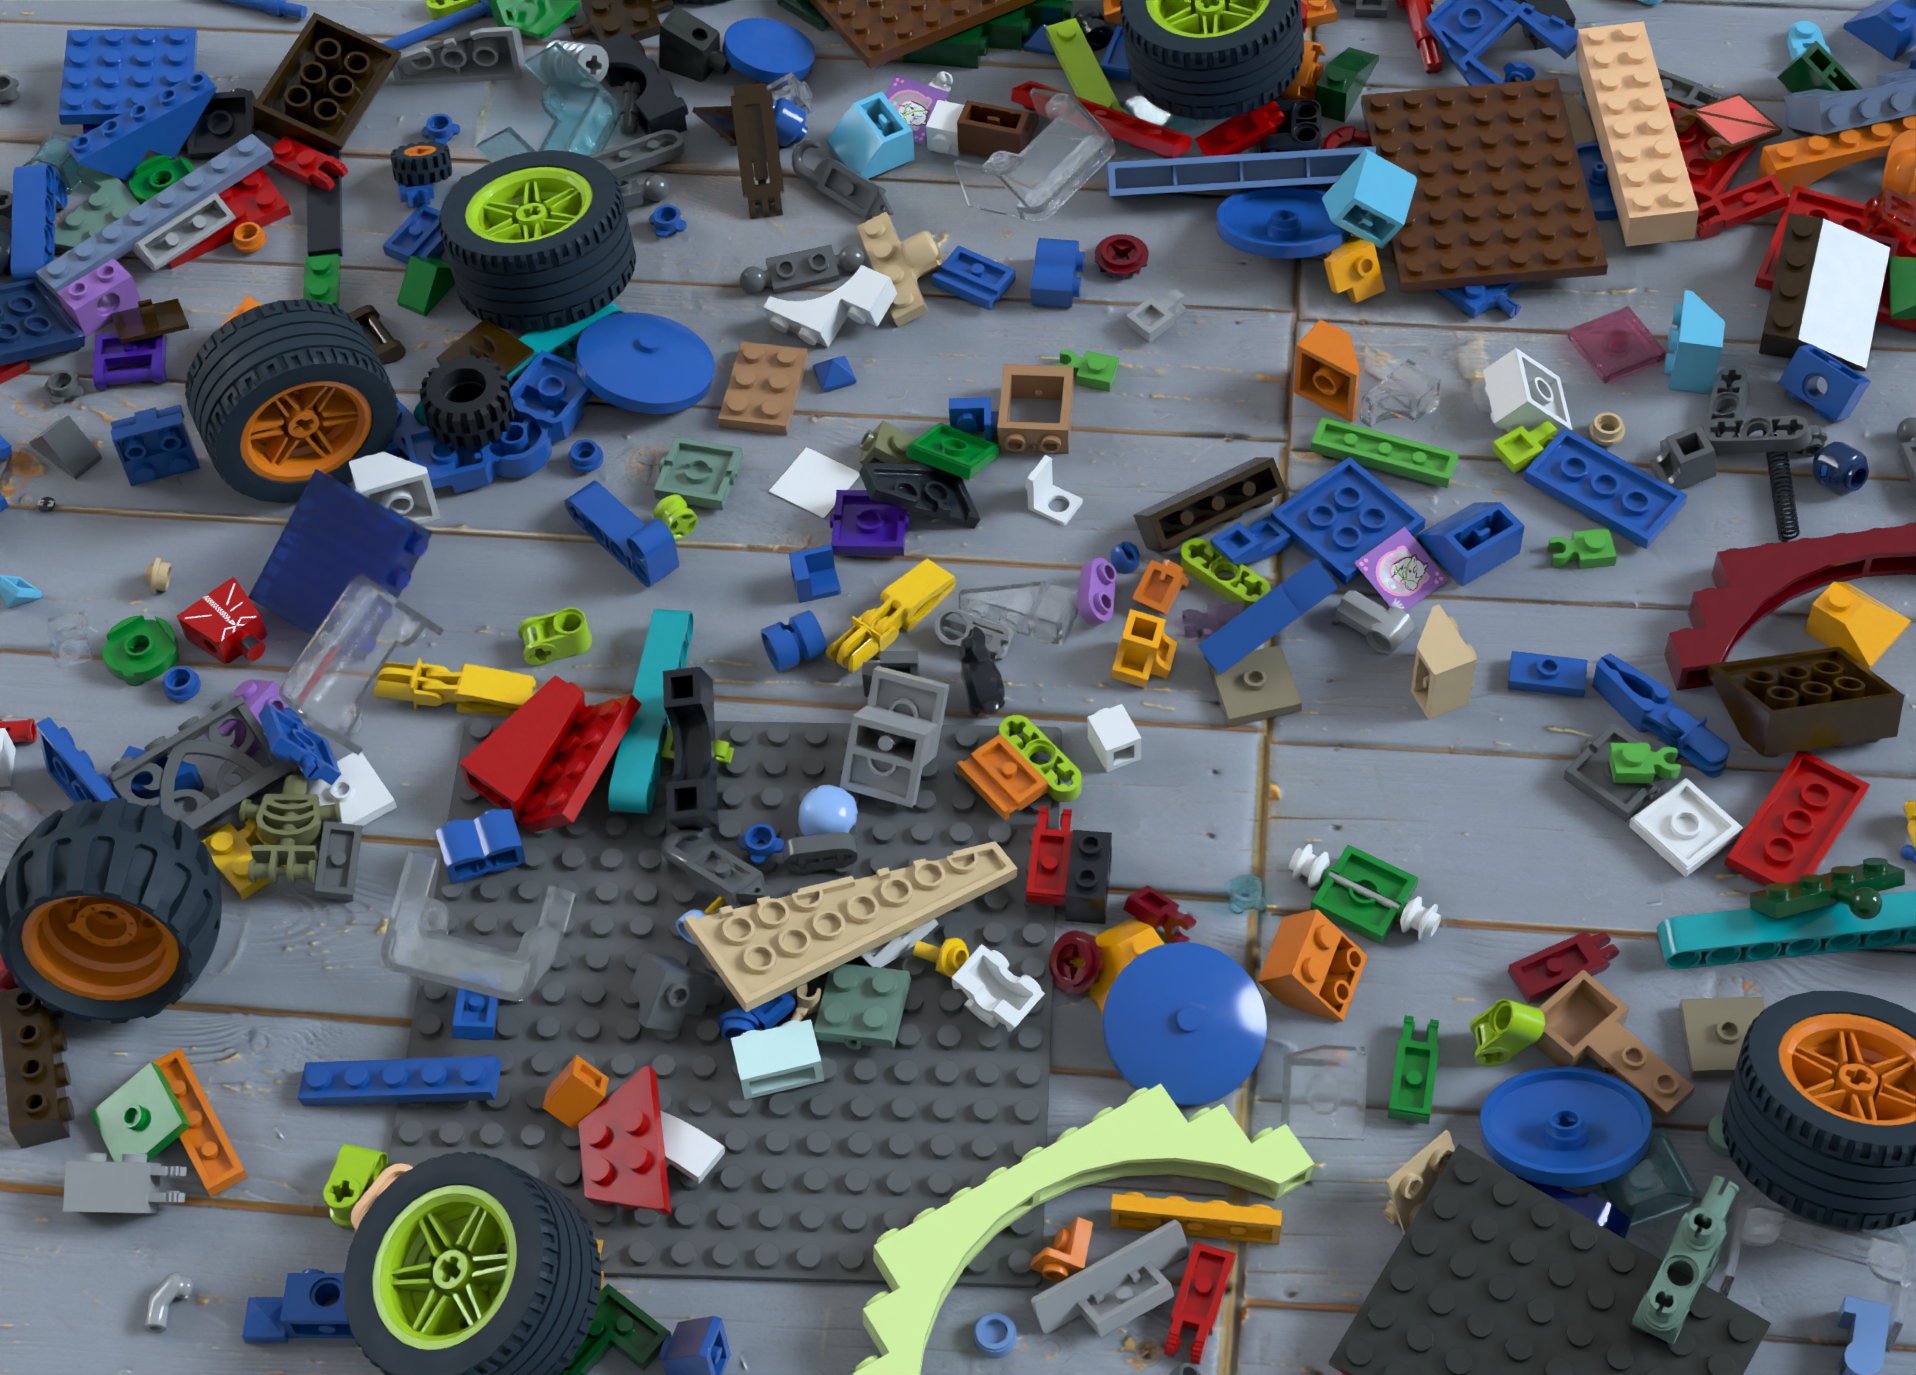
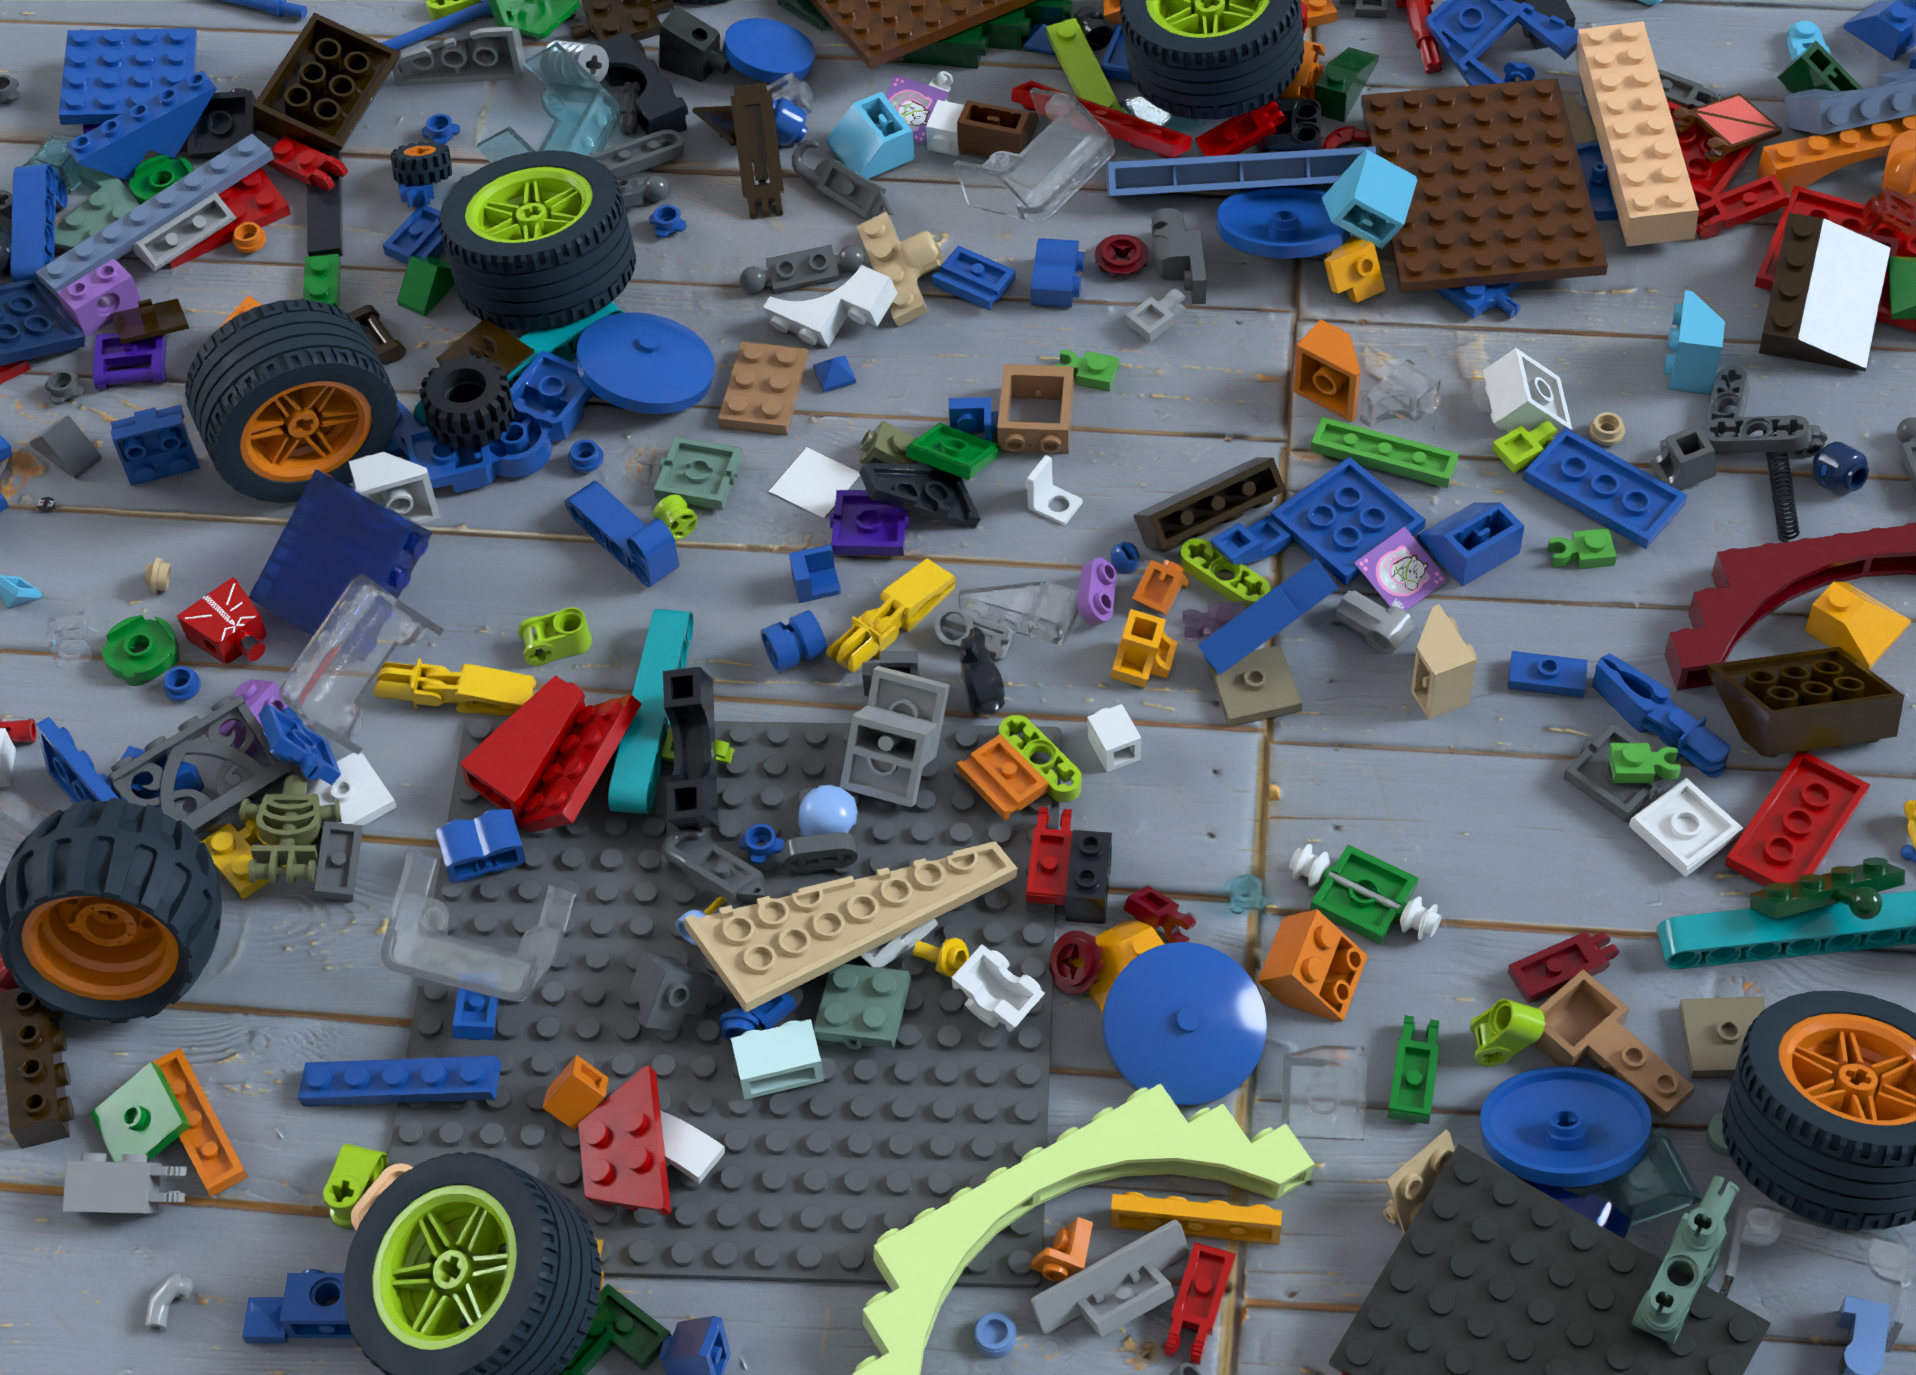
(805, 1004): tan hand -> none
(1179, 252): none -> dark grey plate
(1616, 344): clear pink plate -> none
(1843, 383): blue brick -> none

